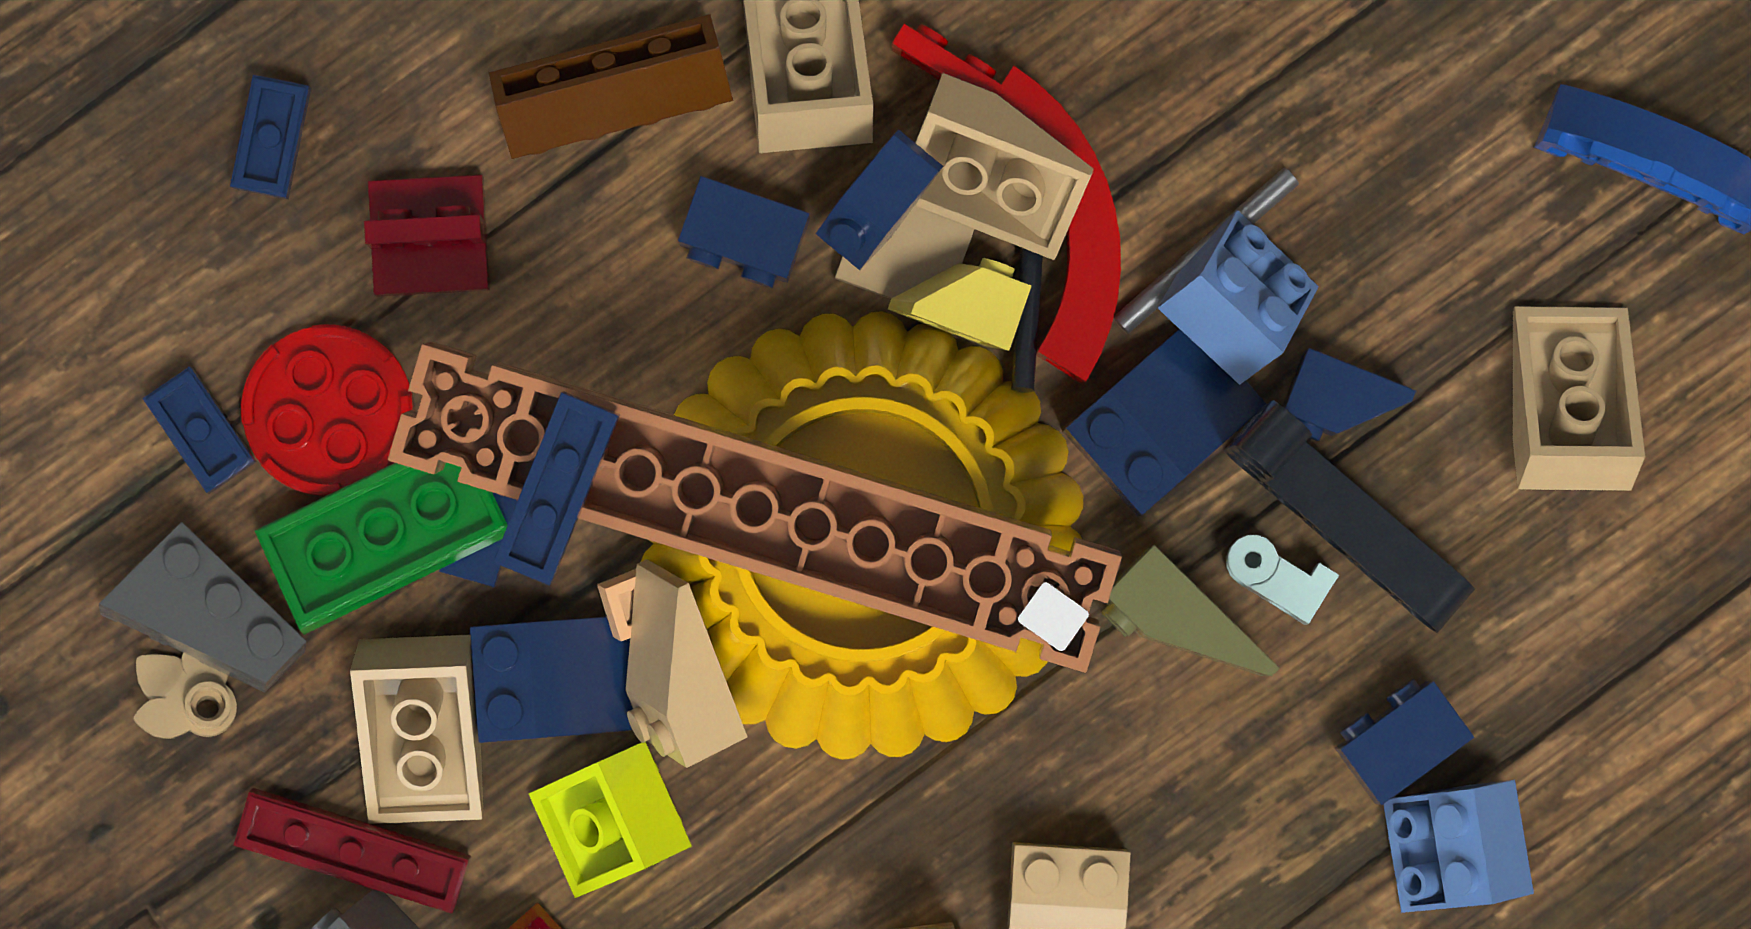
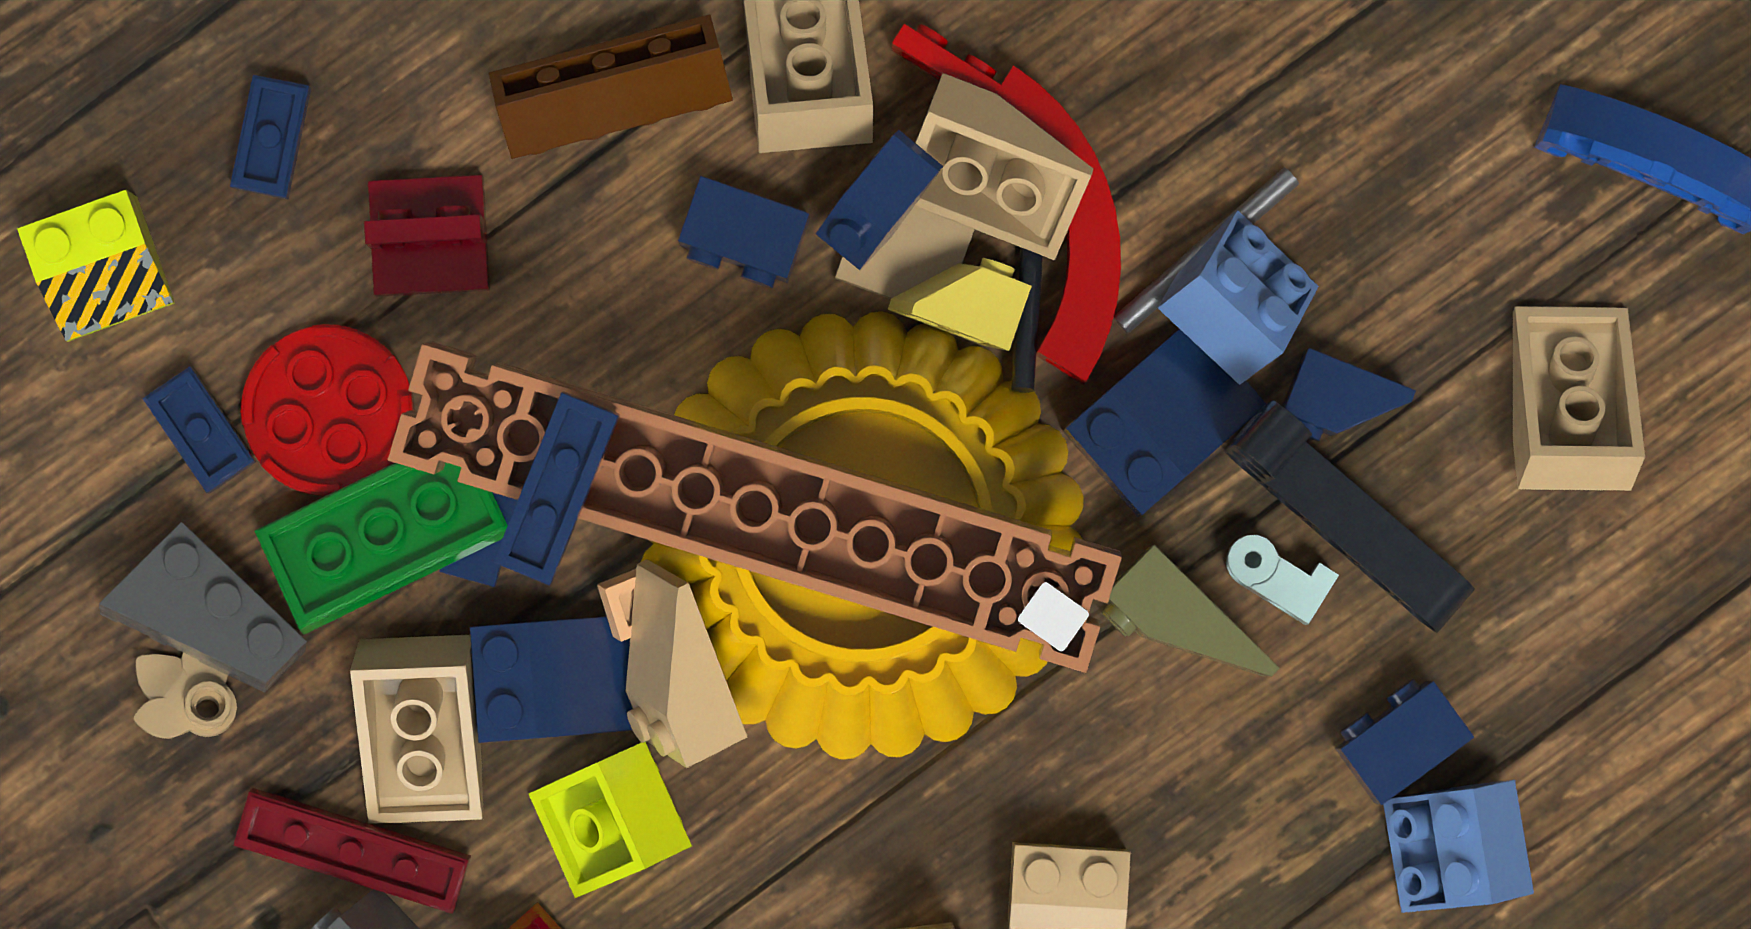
(96, 265): none -> slope

